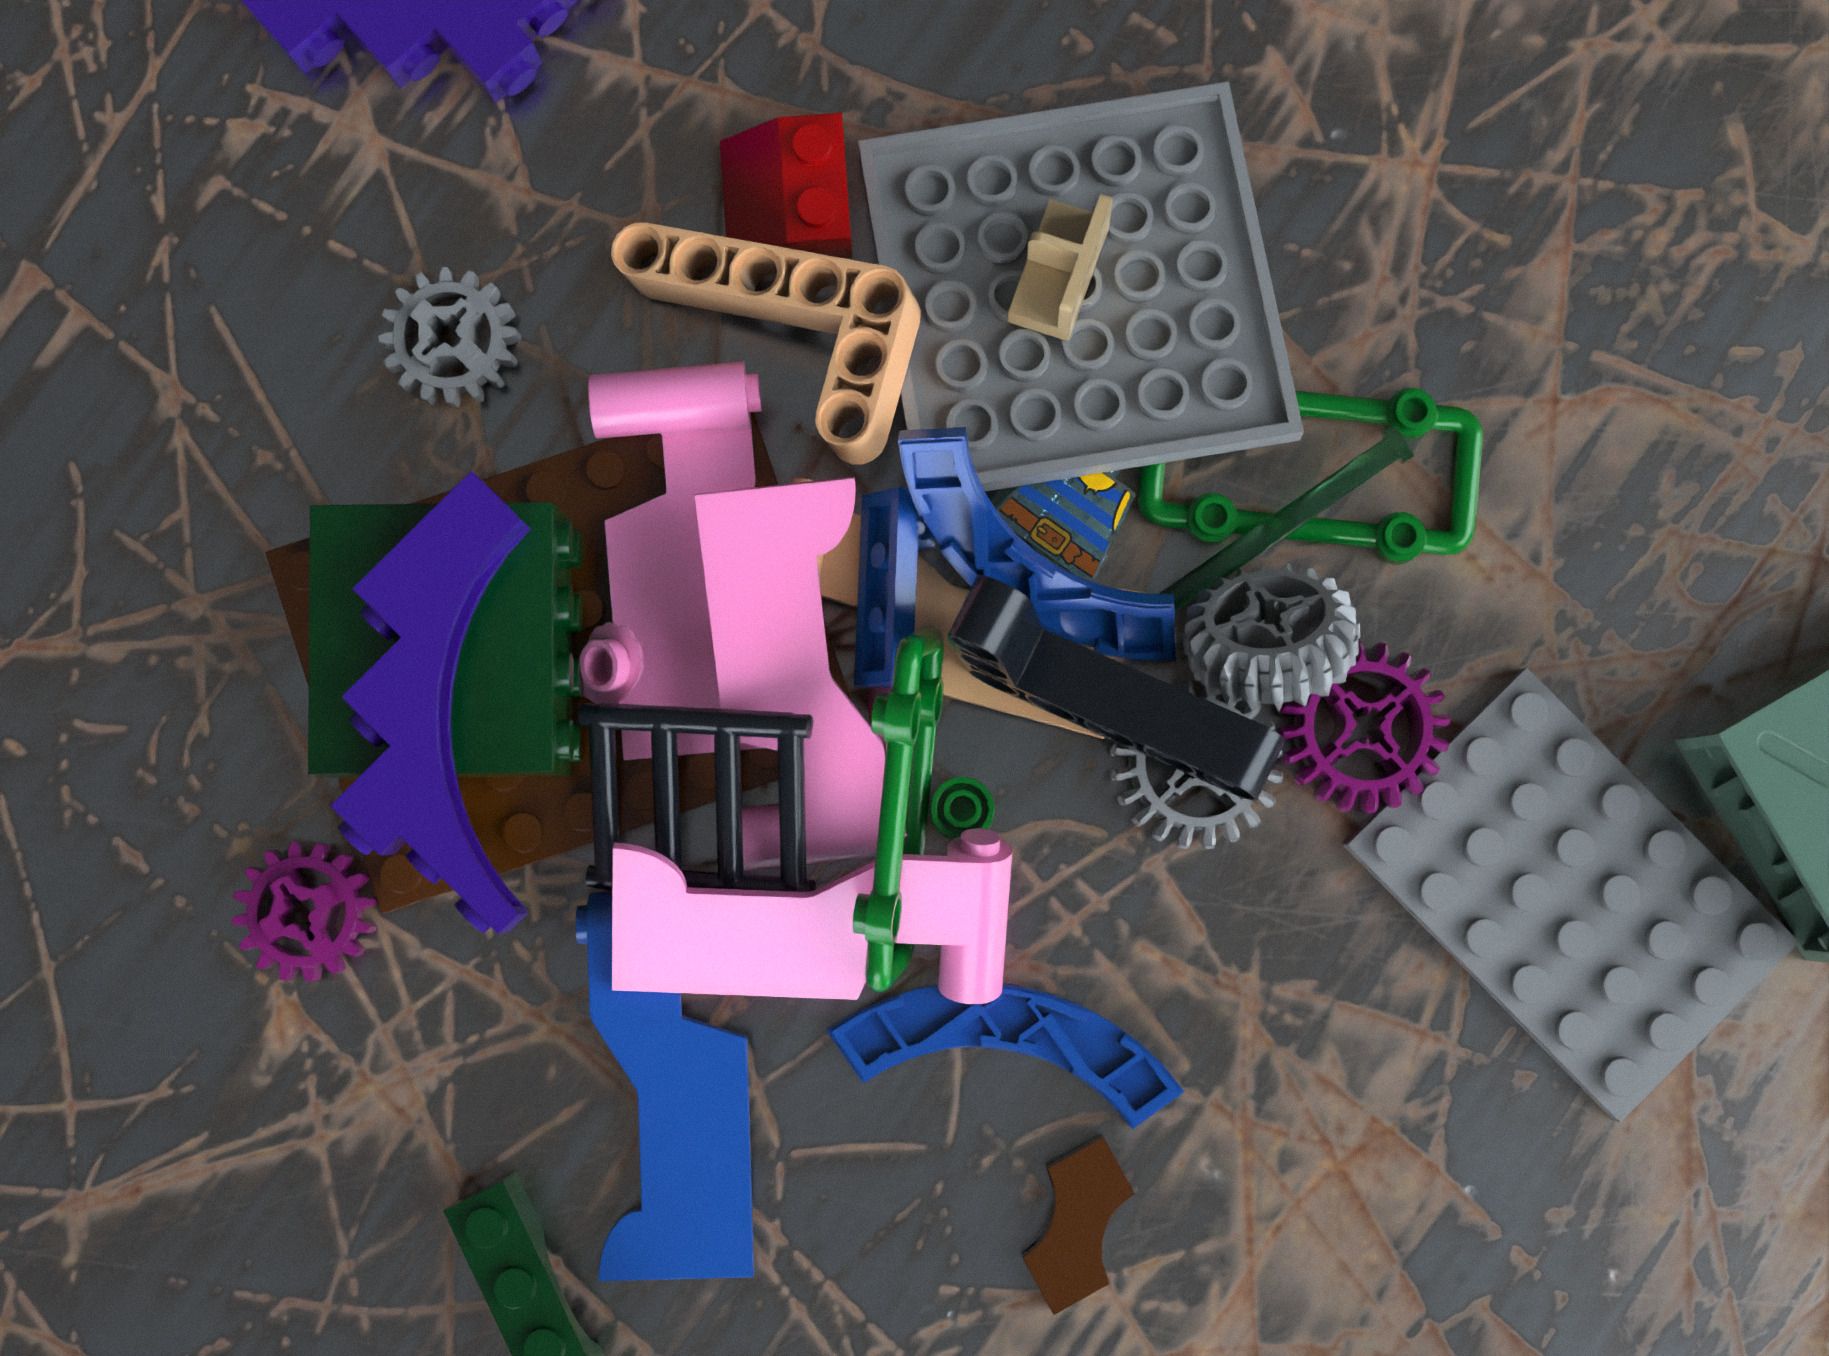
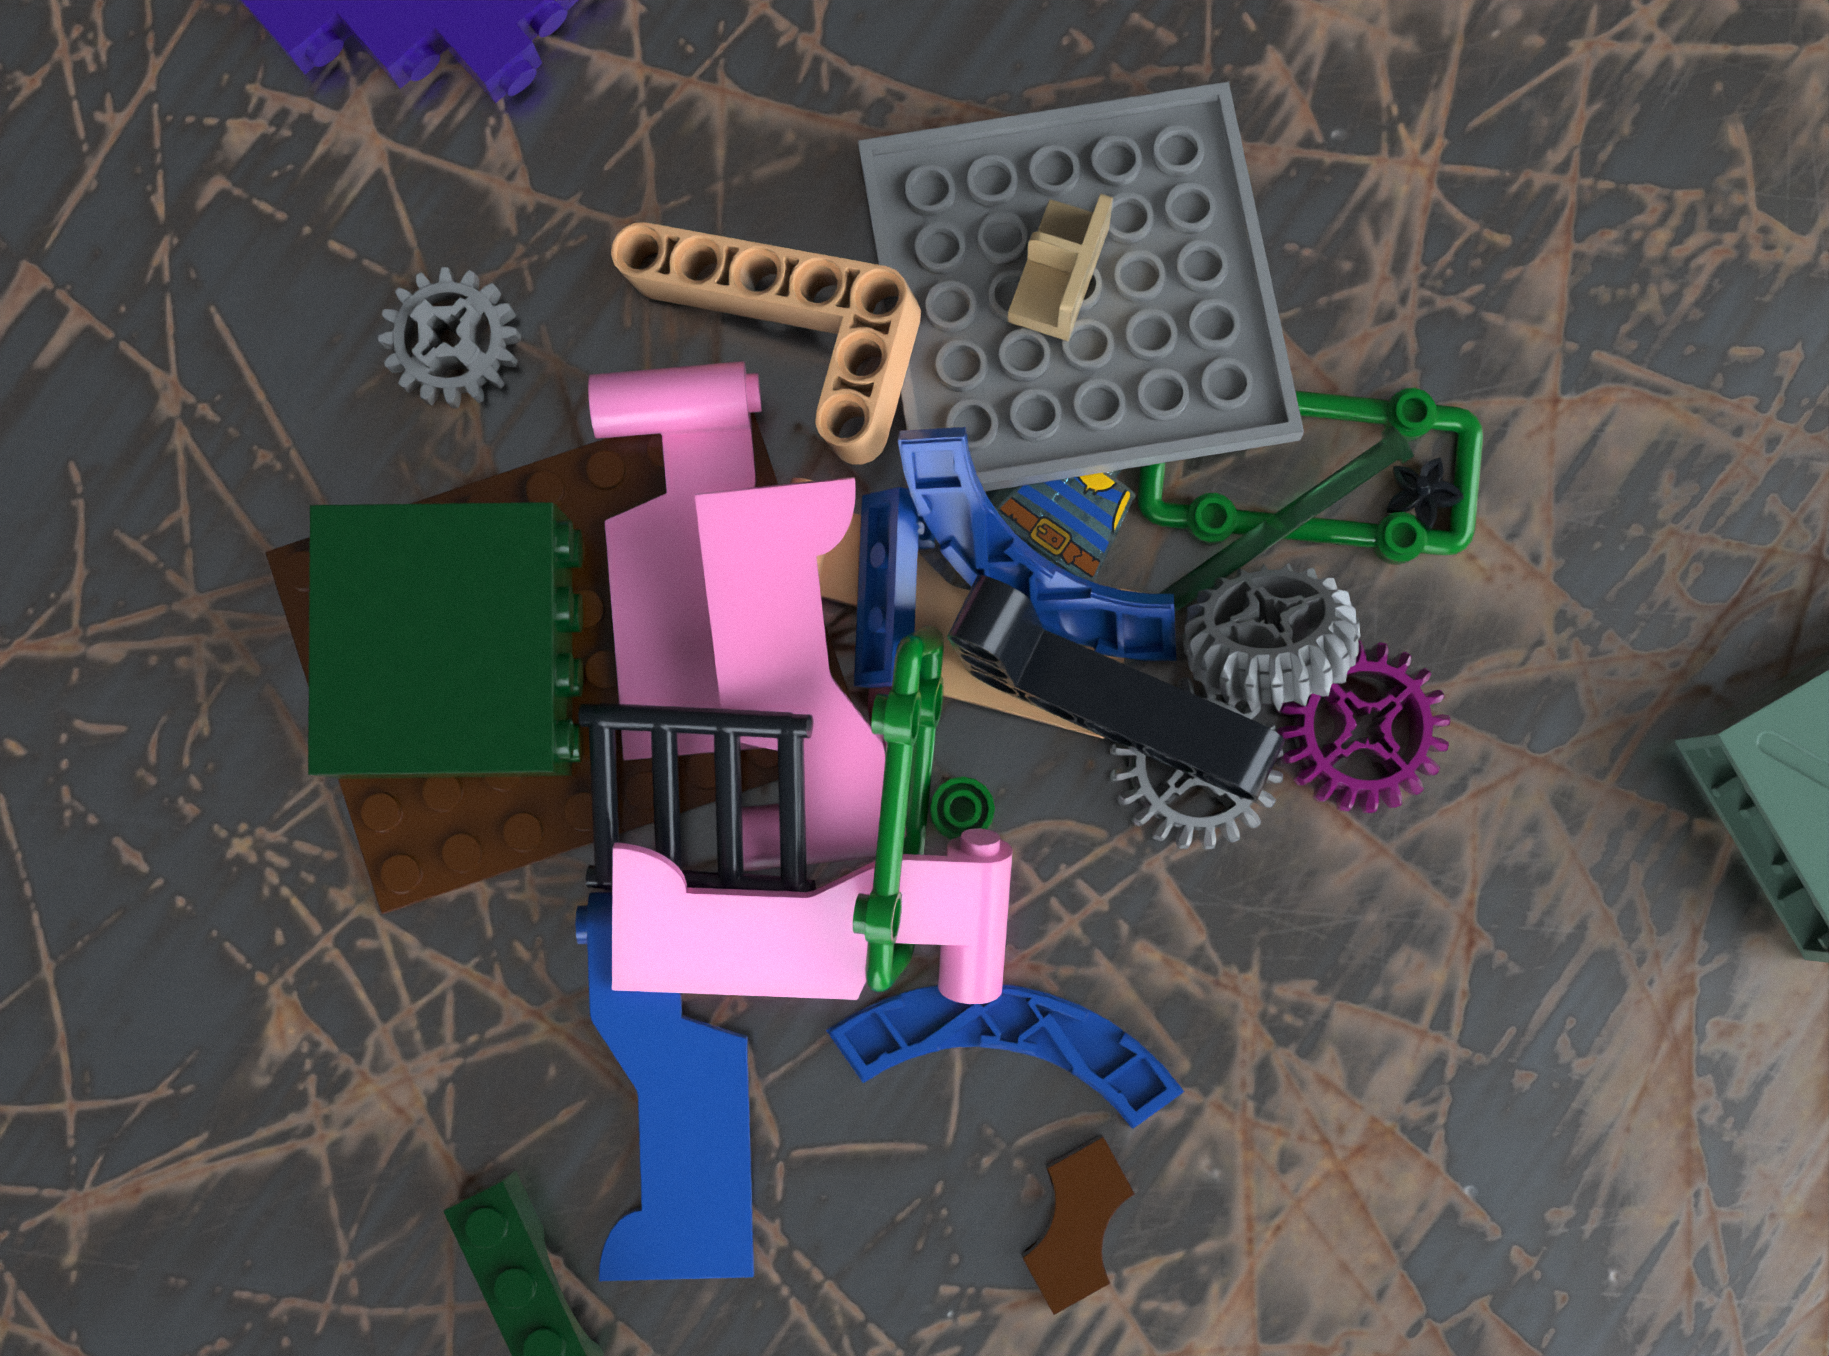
(289, 890): magenta gear -> none
(412, 790): dark purple arch -> none
(611, 664): bright pink animal -> none
(789, 184): red slope -> none
(1423, 492): none -> black plant
(1572, 895): light grey plate -> none

